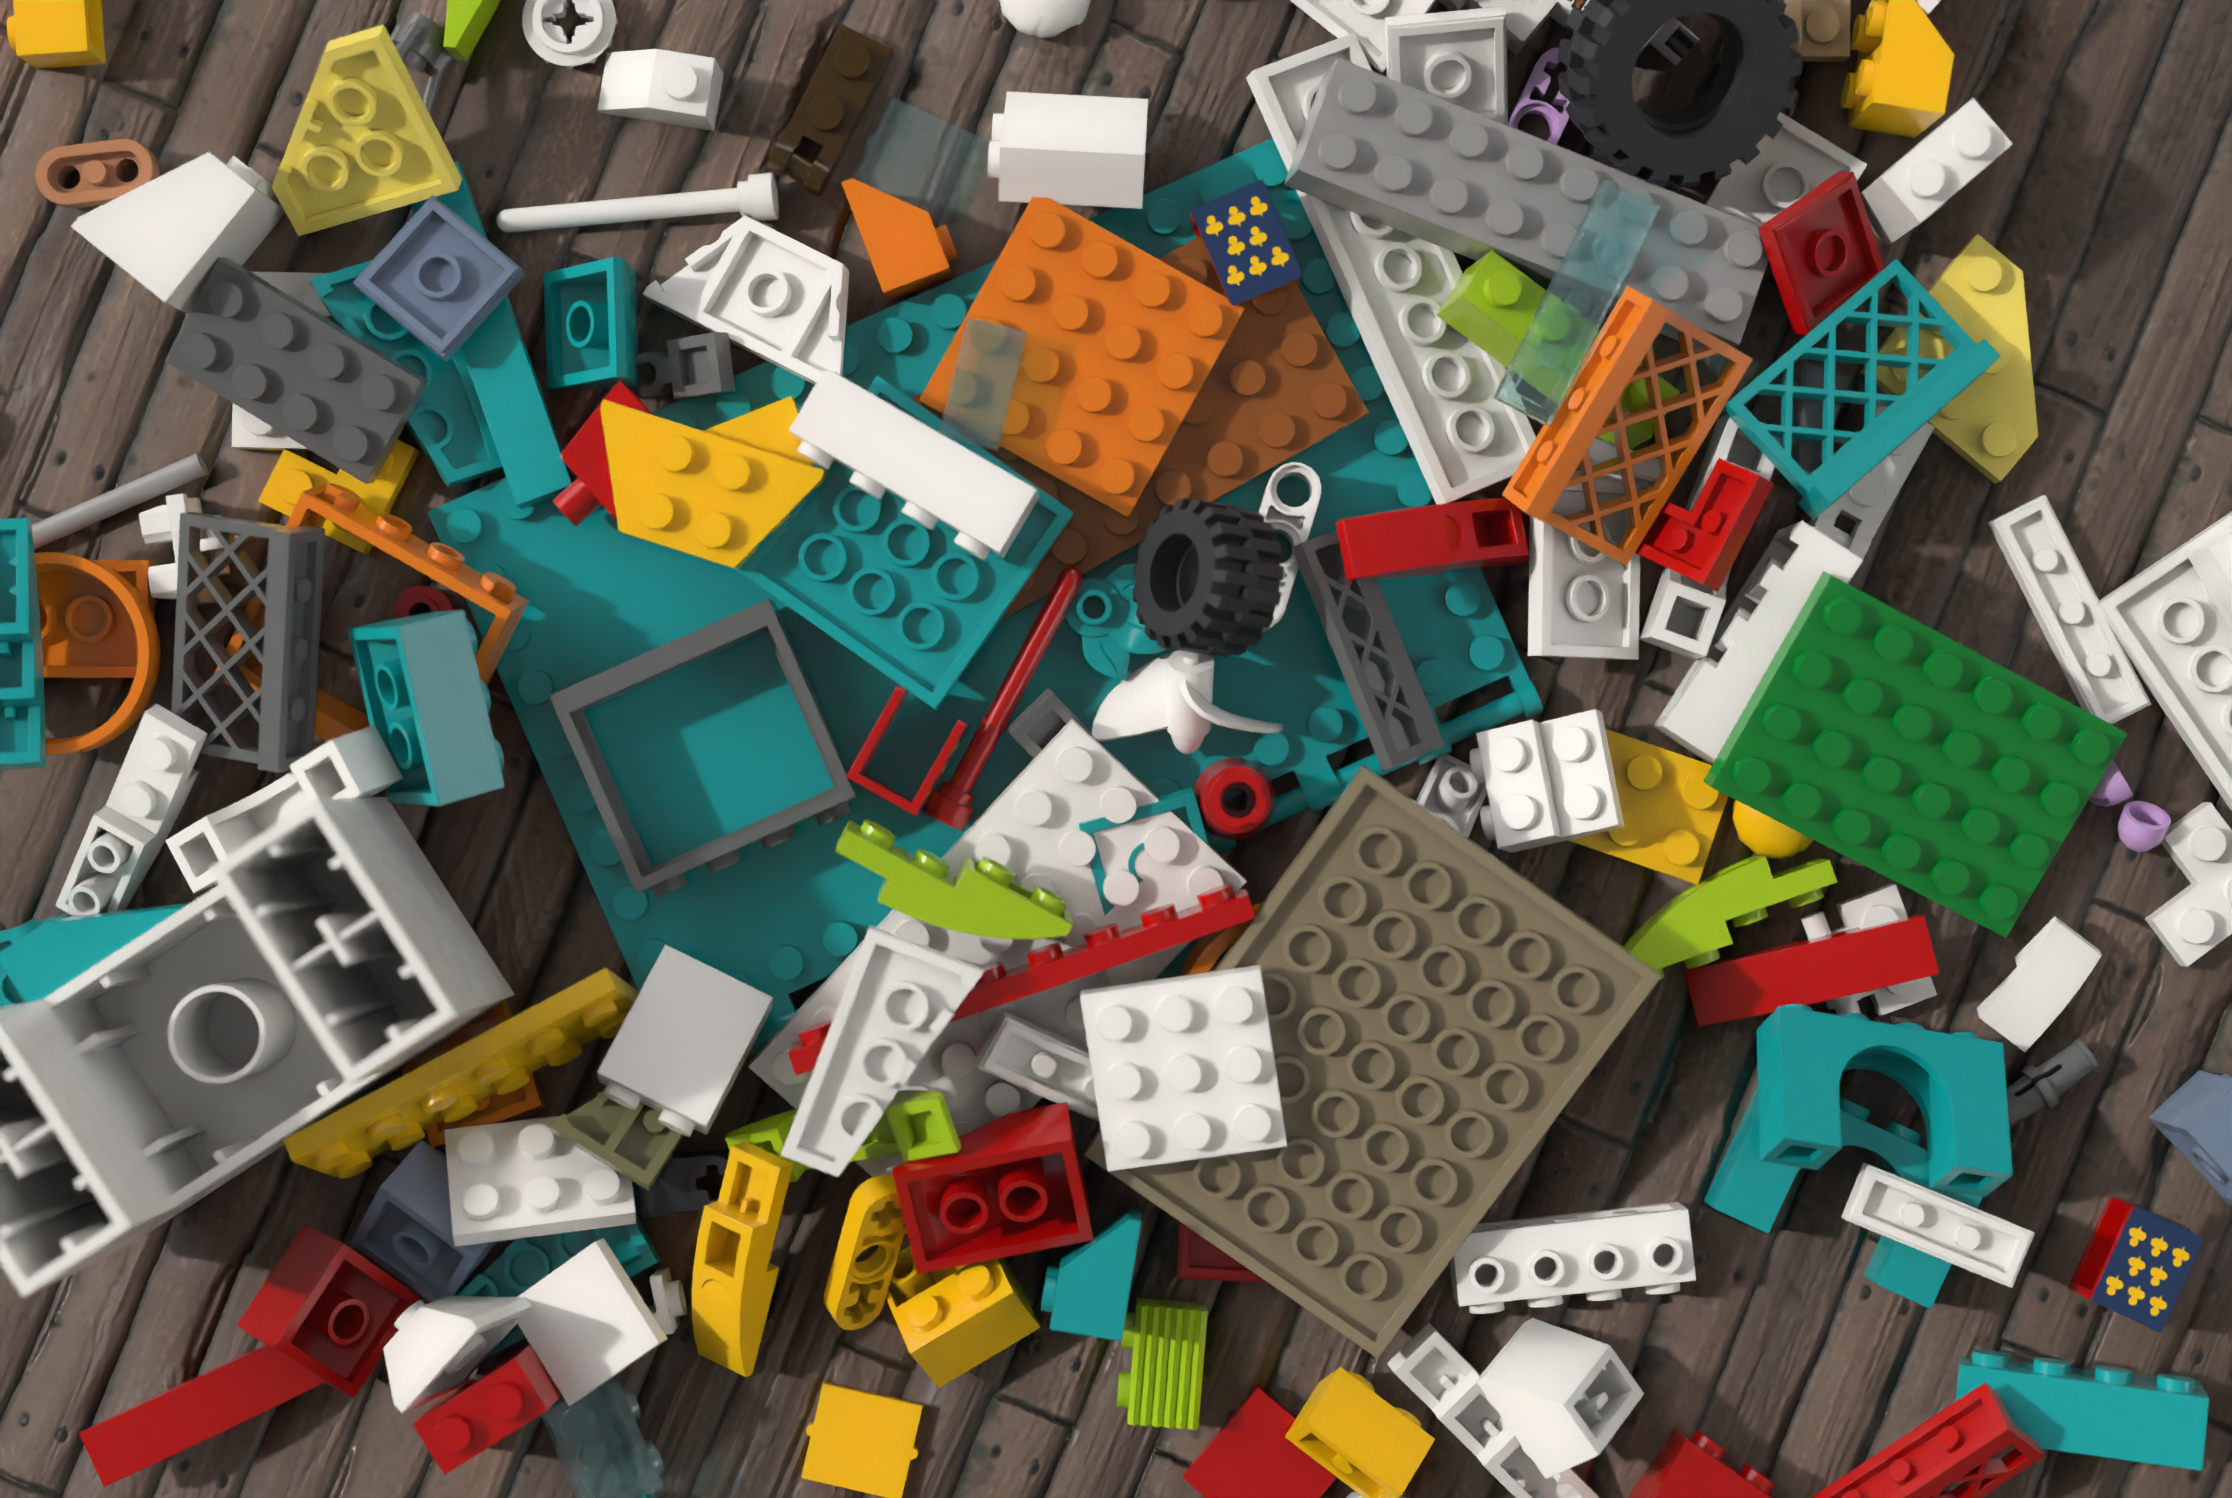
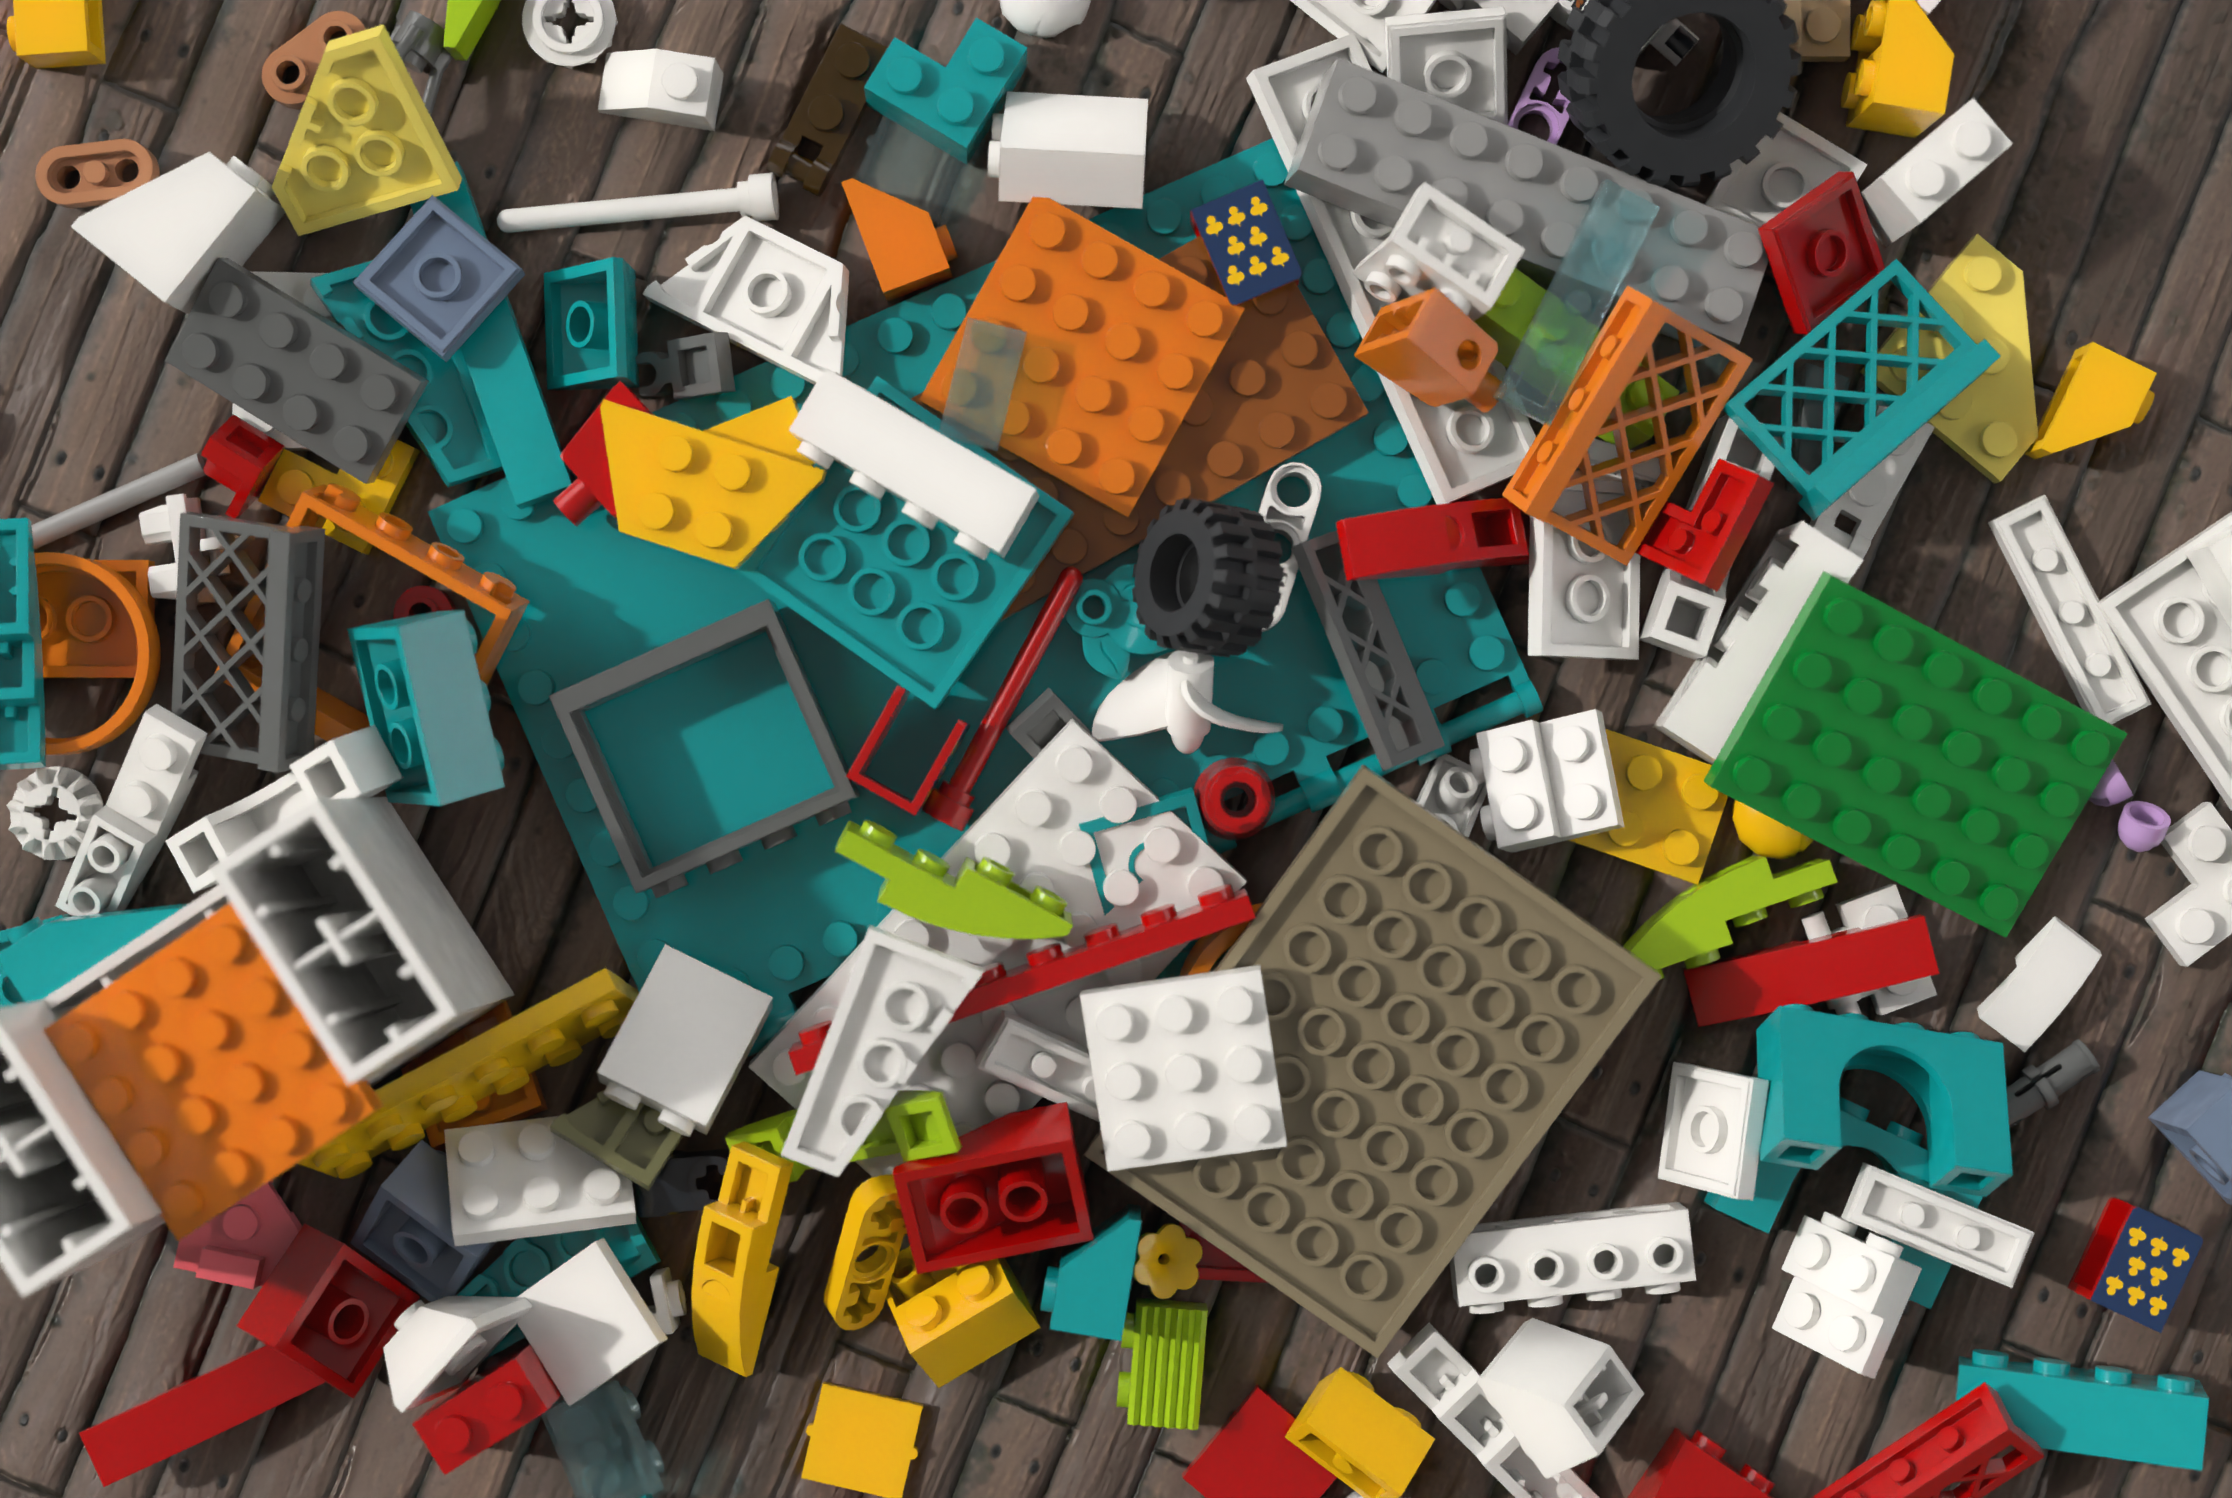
(75, 794): none -> white gear
(207, 1072): none -> orange plate
(241, 461): none -> red panel
(242, 1241): none -> coral plate
(305, 52): none -> nougat plate
(952, 102): none -> teal brick
(1175, 1268): none -> yellow plant
(1432, 351): none -> orange torso
(1441, 249): none -> white bracket
(1713, 1130): none -> white tile
(1844, 1292): none -> white plate
(2094, 398): none -> yellow slope

